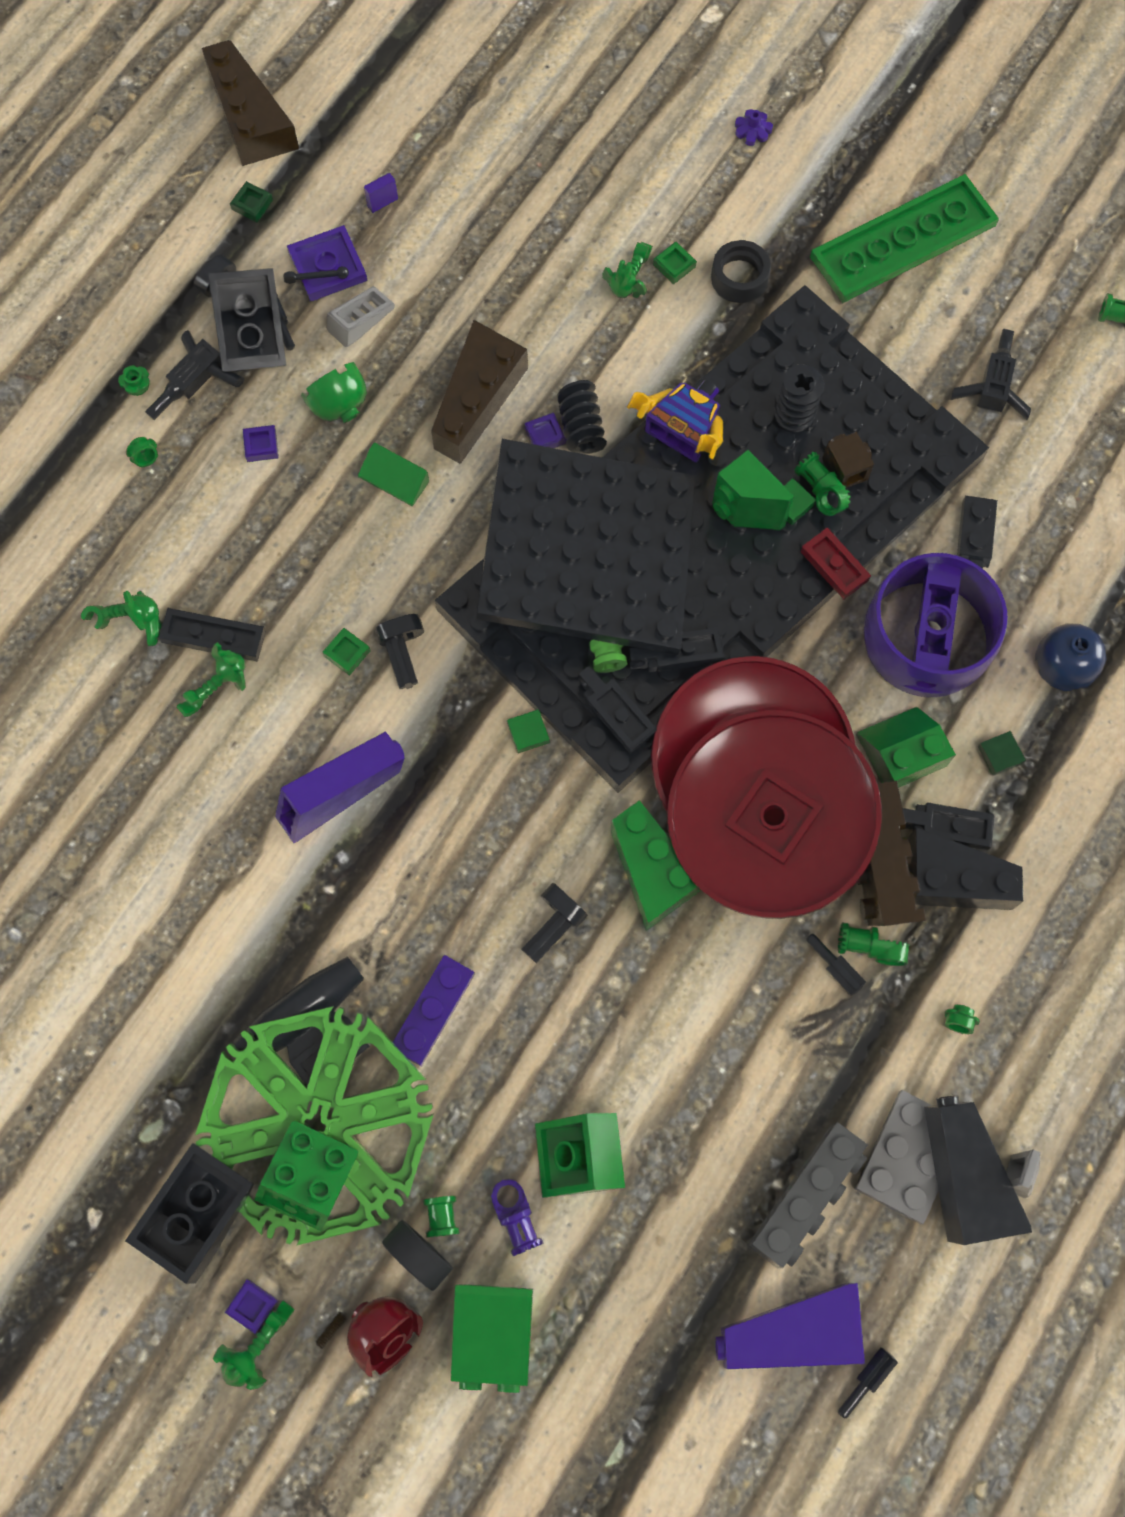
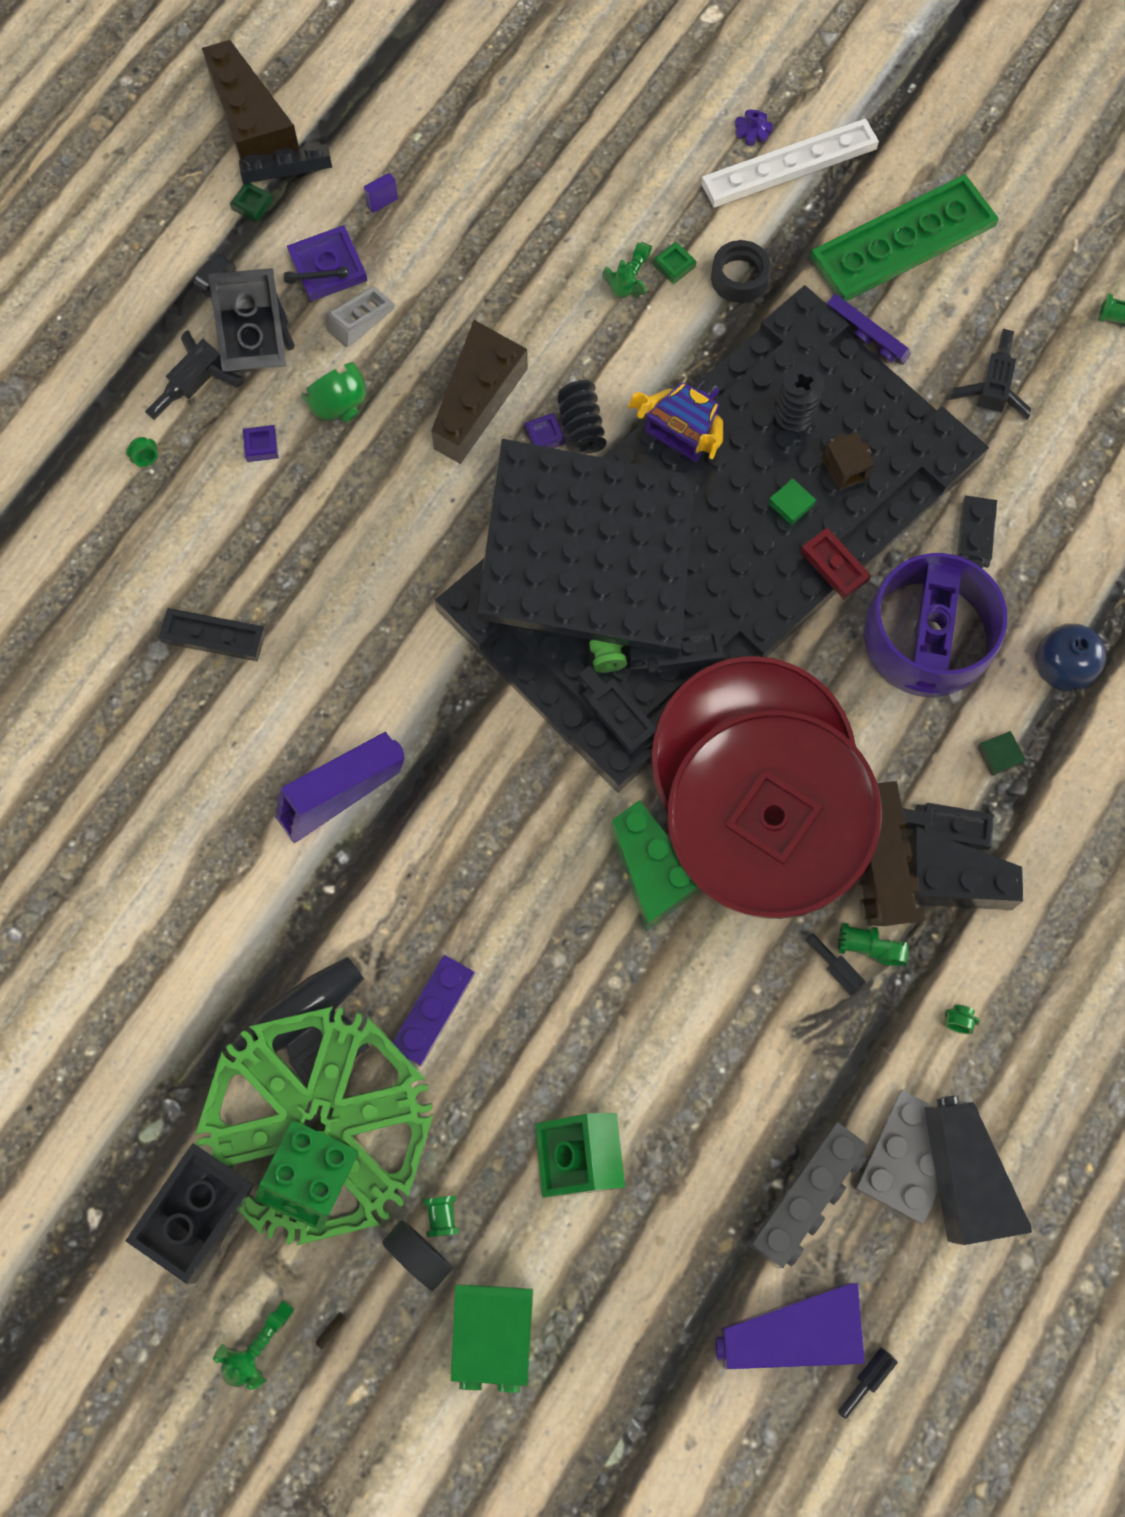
(138, 386): green plate -> none
(138, 607): green piece -> none
(229, 668): green piece -> none
(251, 1306): dark purple tile -> none
(285, 163): none -> black plate
(346, 651): green plate -> none
(380, 1333): dark red cylinder -> none
(393, 636): black piece -> none
(394, 474): green slope -> none
(516, 1214): dark purple connector -> none
(528, 731): green tile -> none
(567, 914): black piece -> none
(751, 495): green slope -> none
(789, 162): none -> white plate
(822, 482): green connector -> none
(869, 331): none -> dark purple plate
(906, 747): green slope -> none
(1023, 1171): light grey slope -> none

